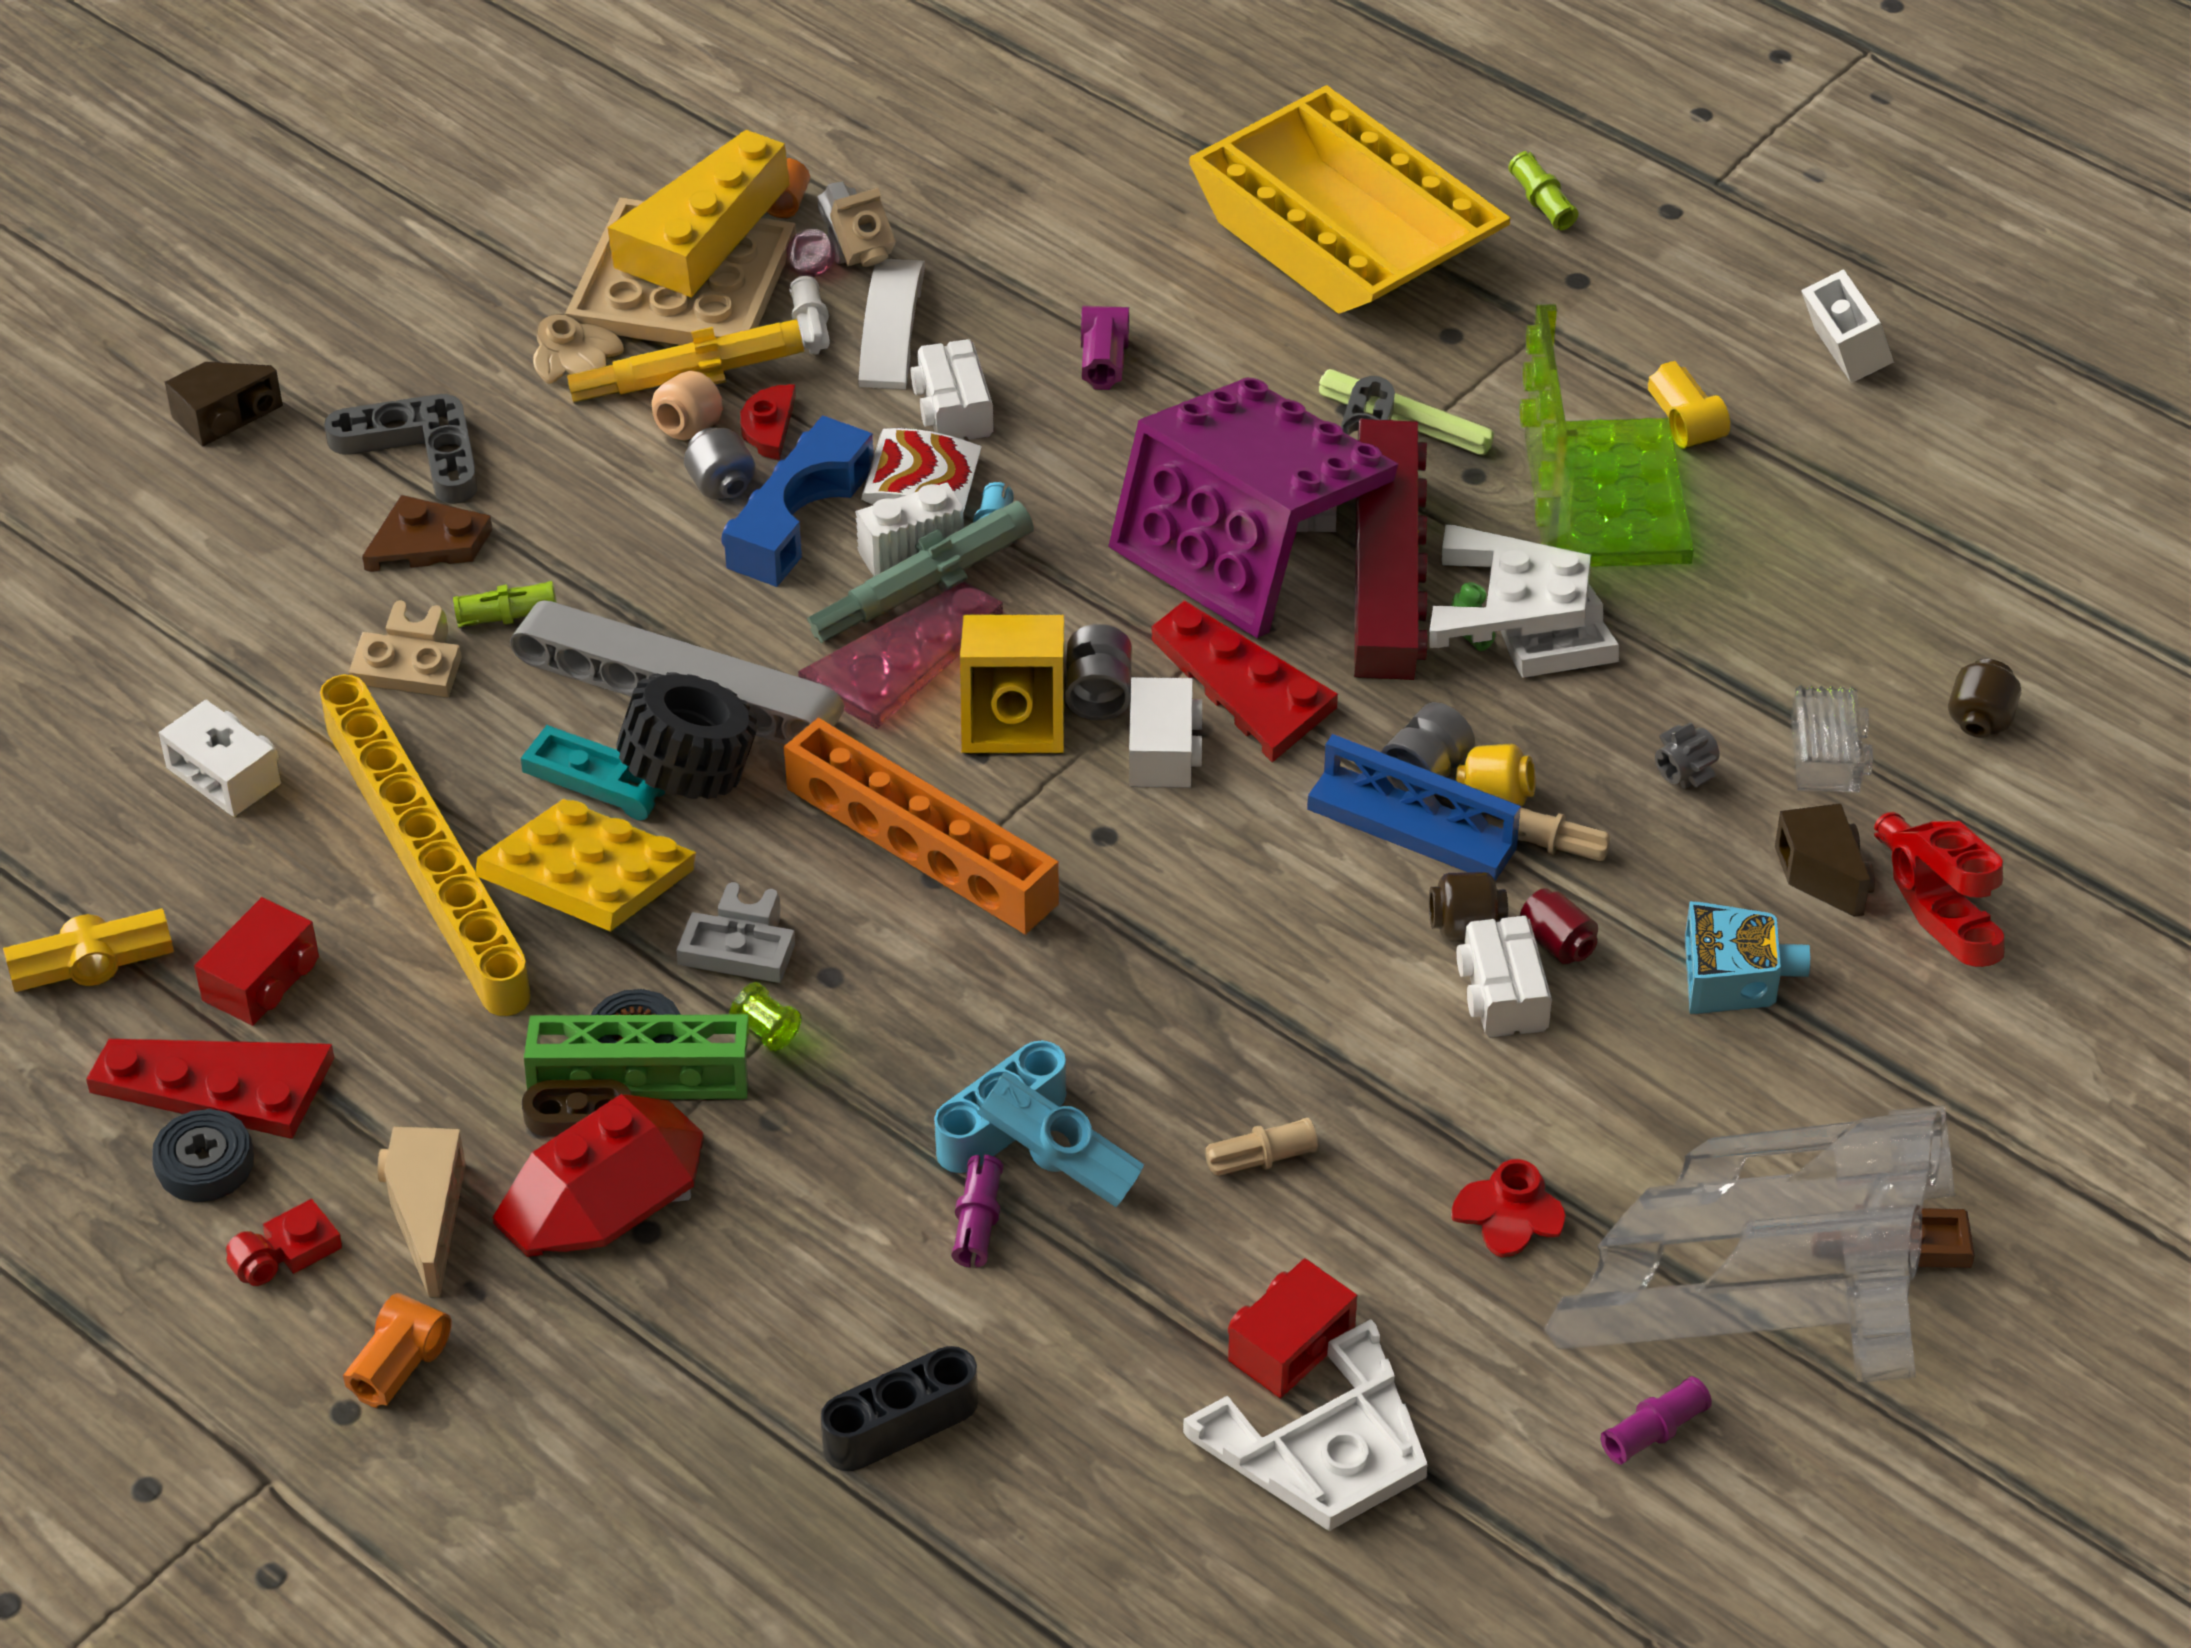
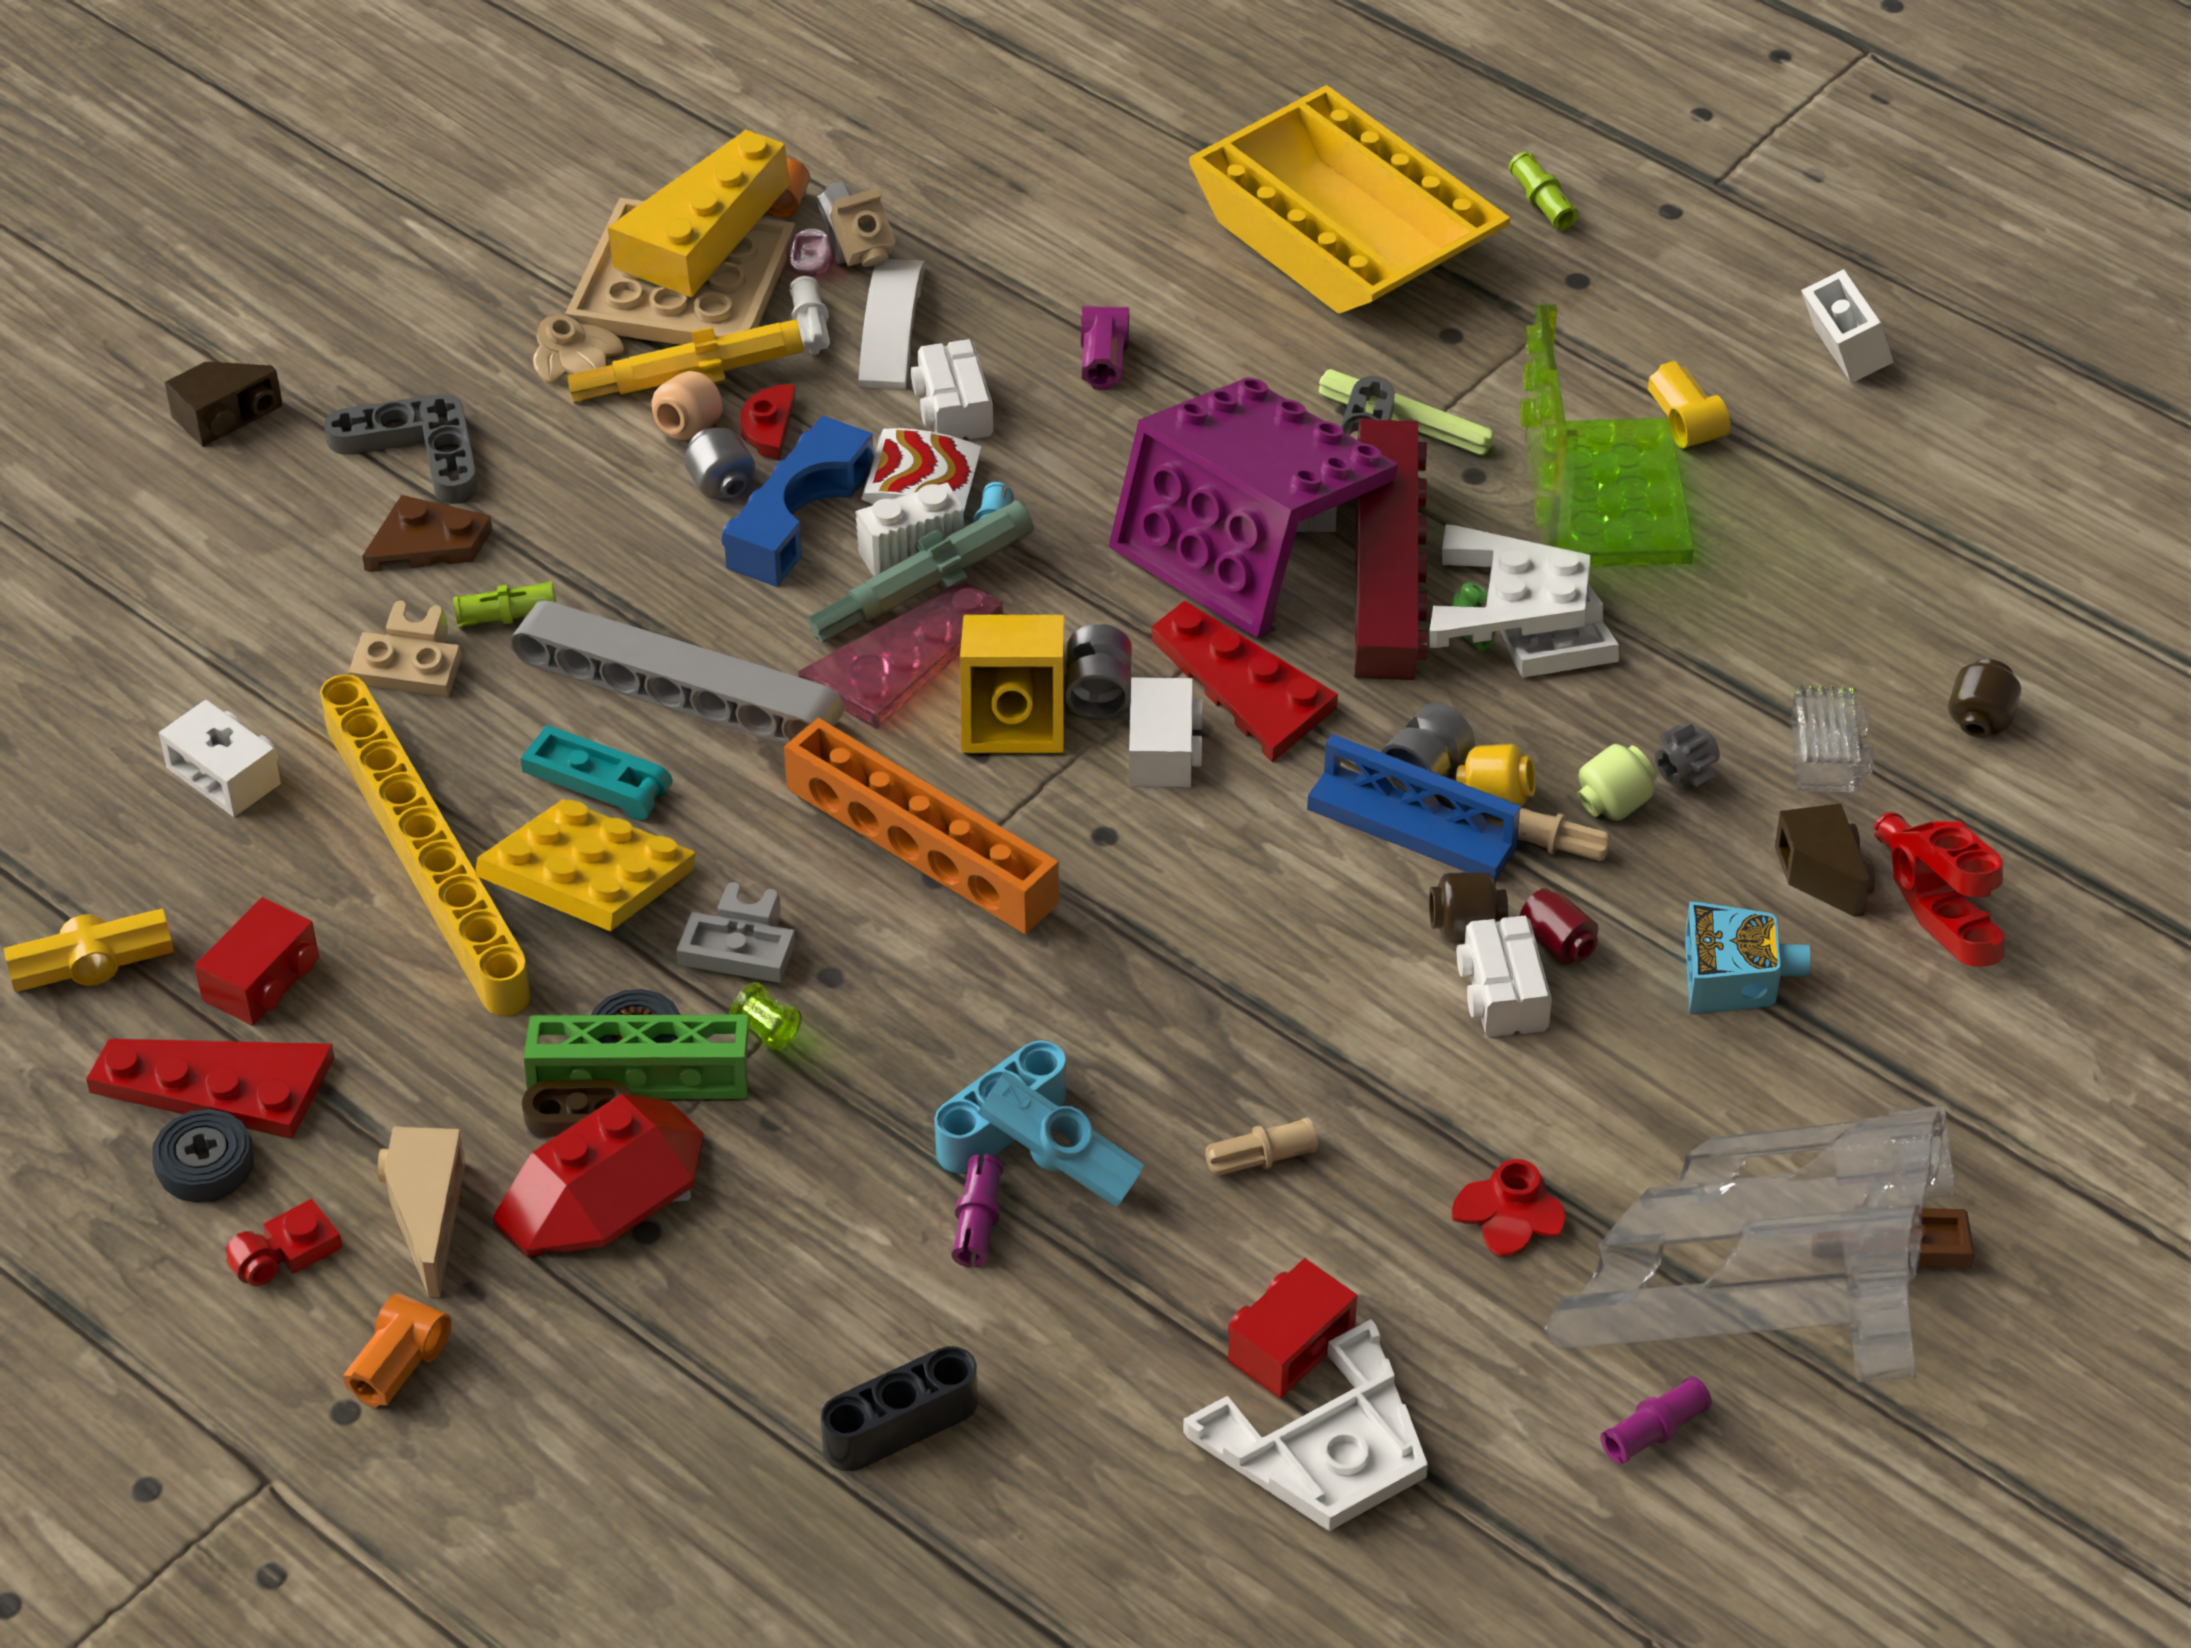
(686, 735): black tyre -> none
(1616, 782): none -> yellowish green head

